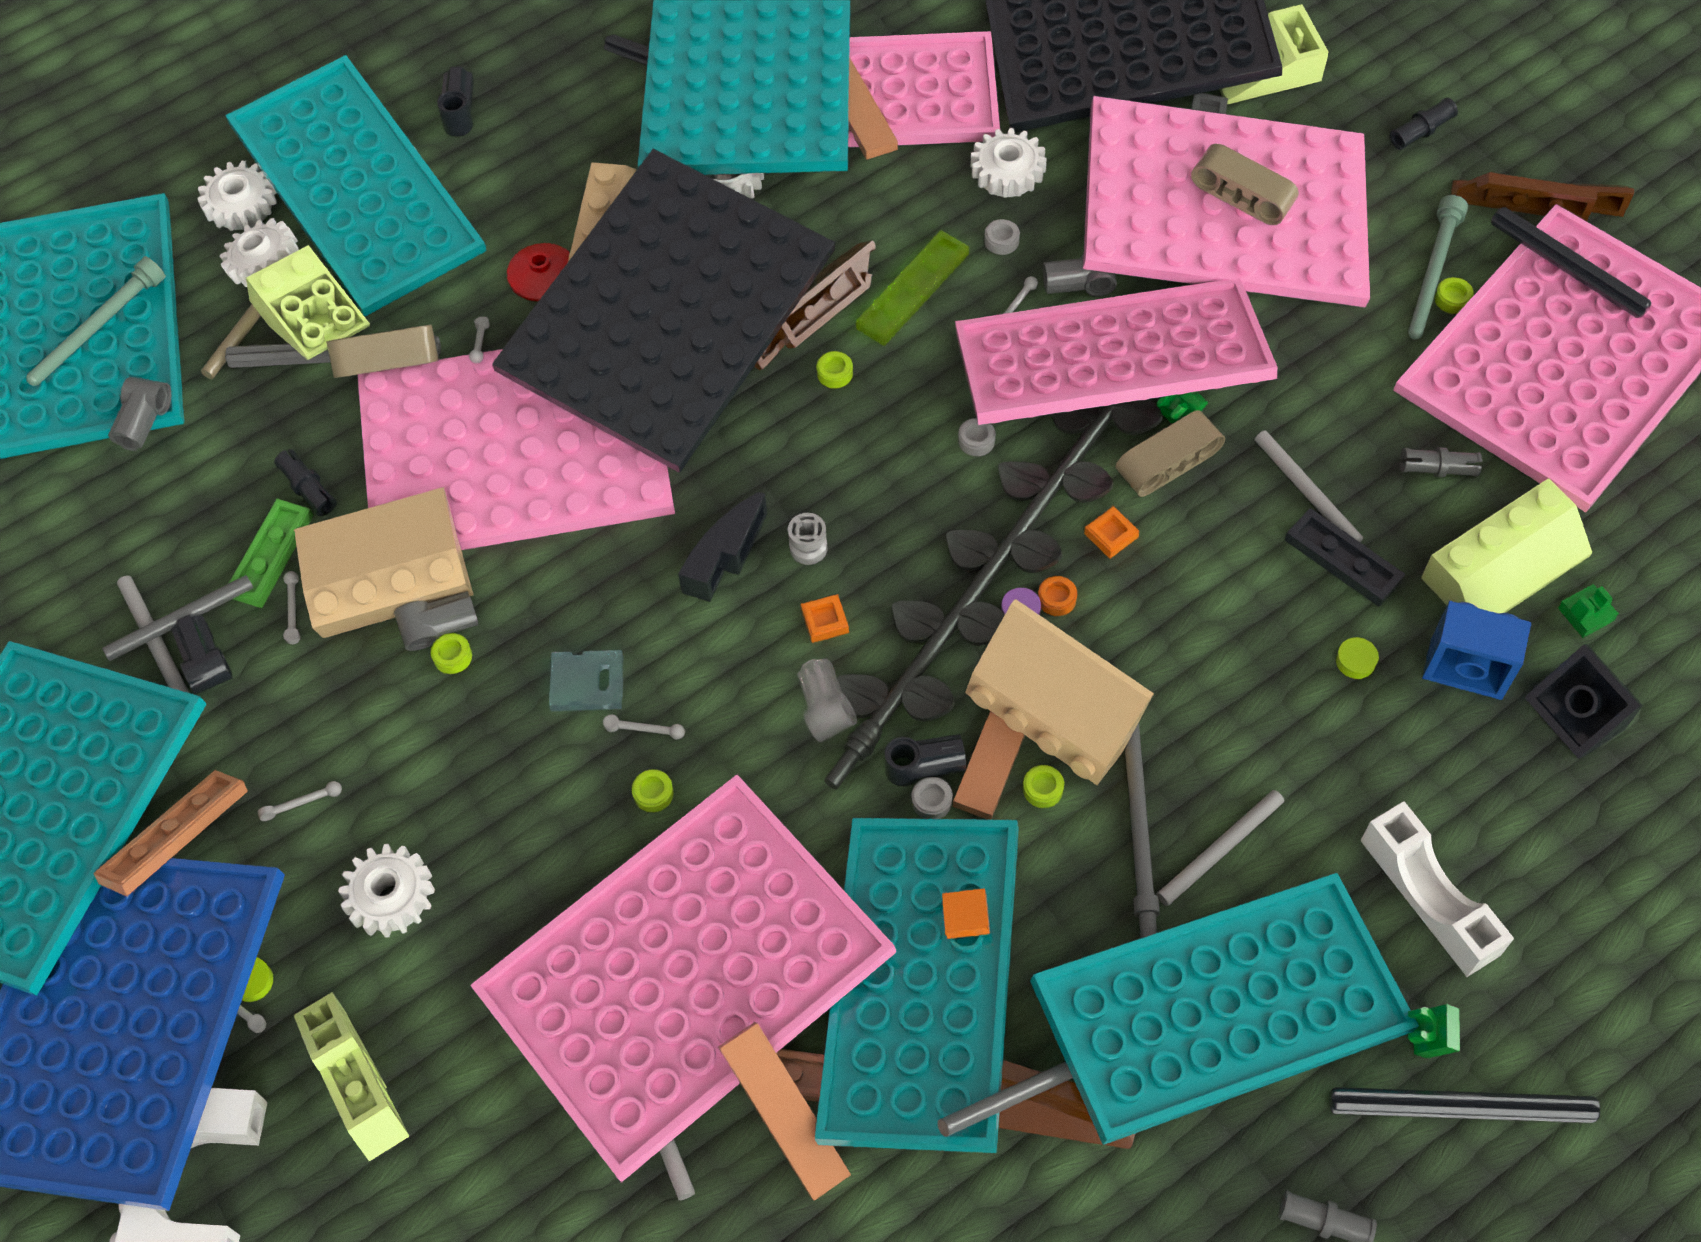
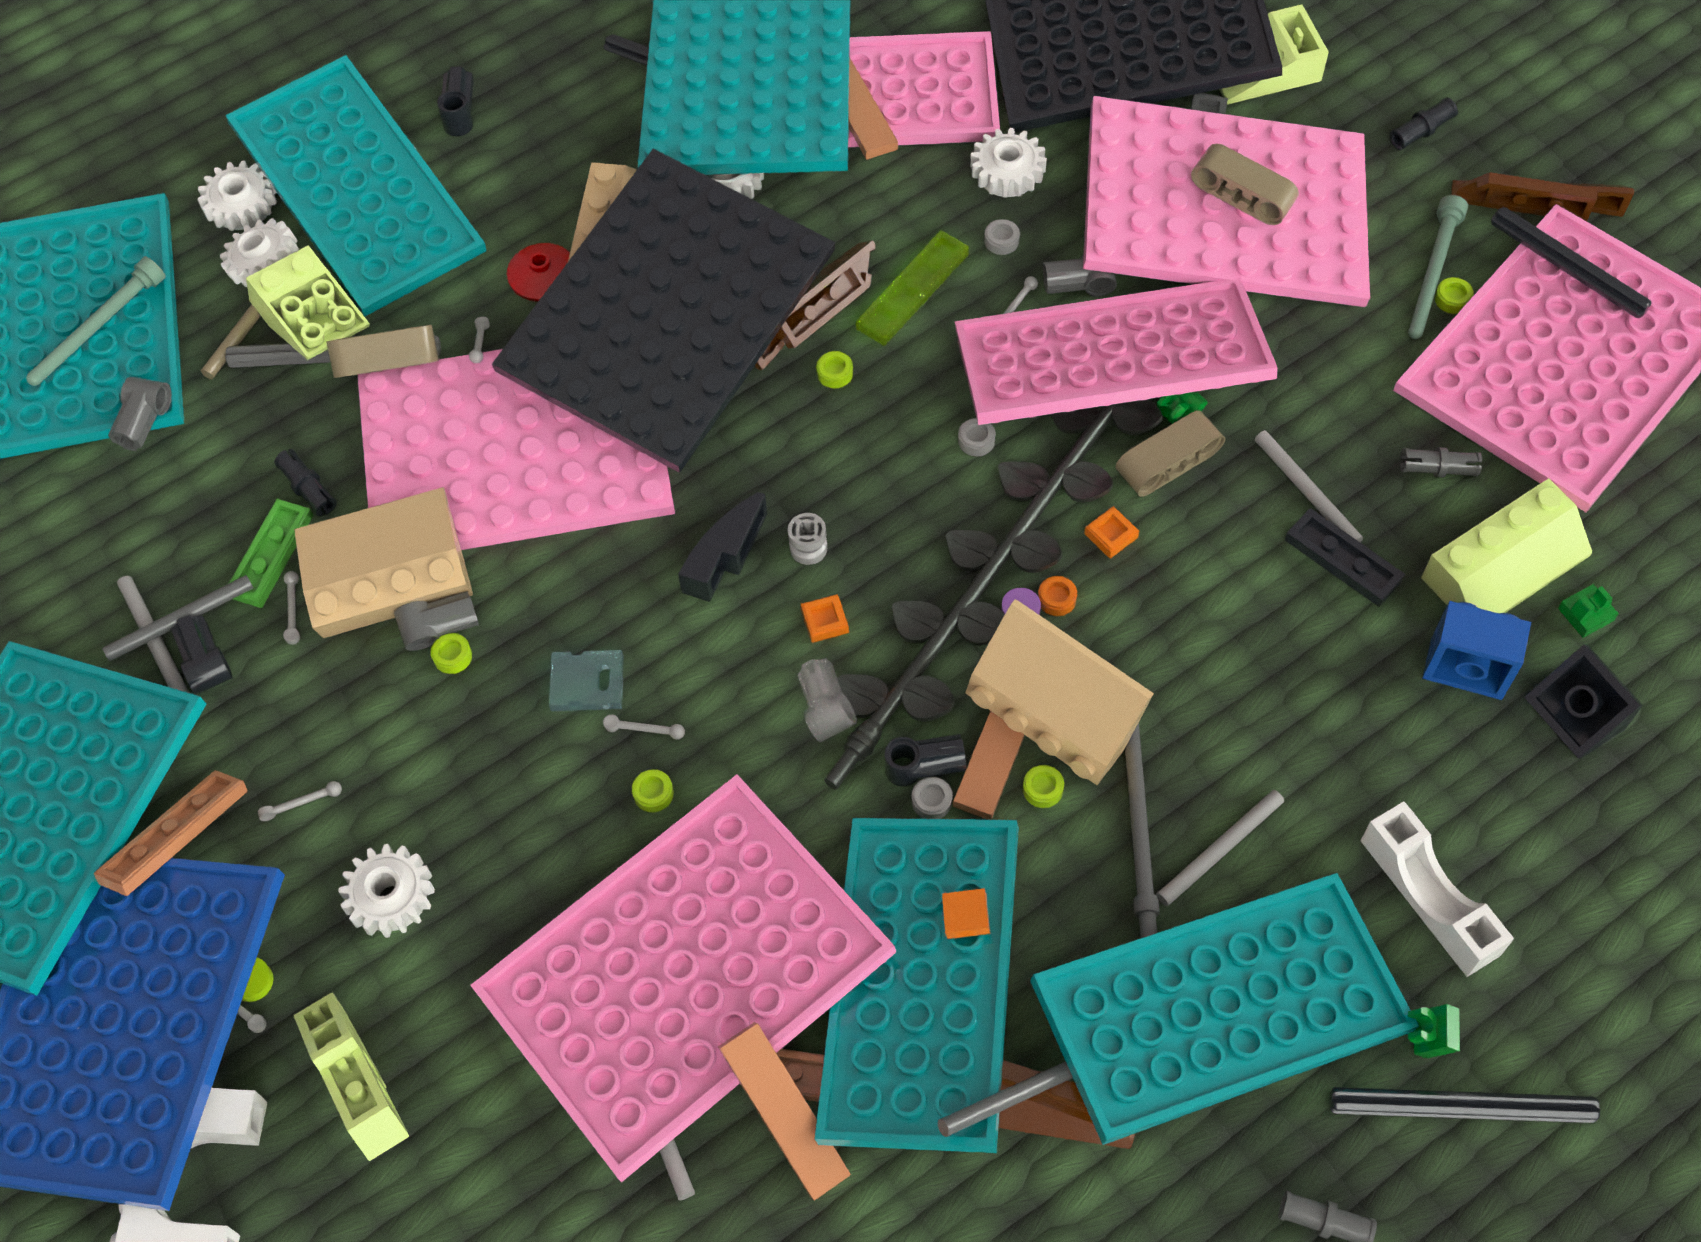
(1357, 658): lime tile -> none

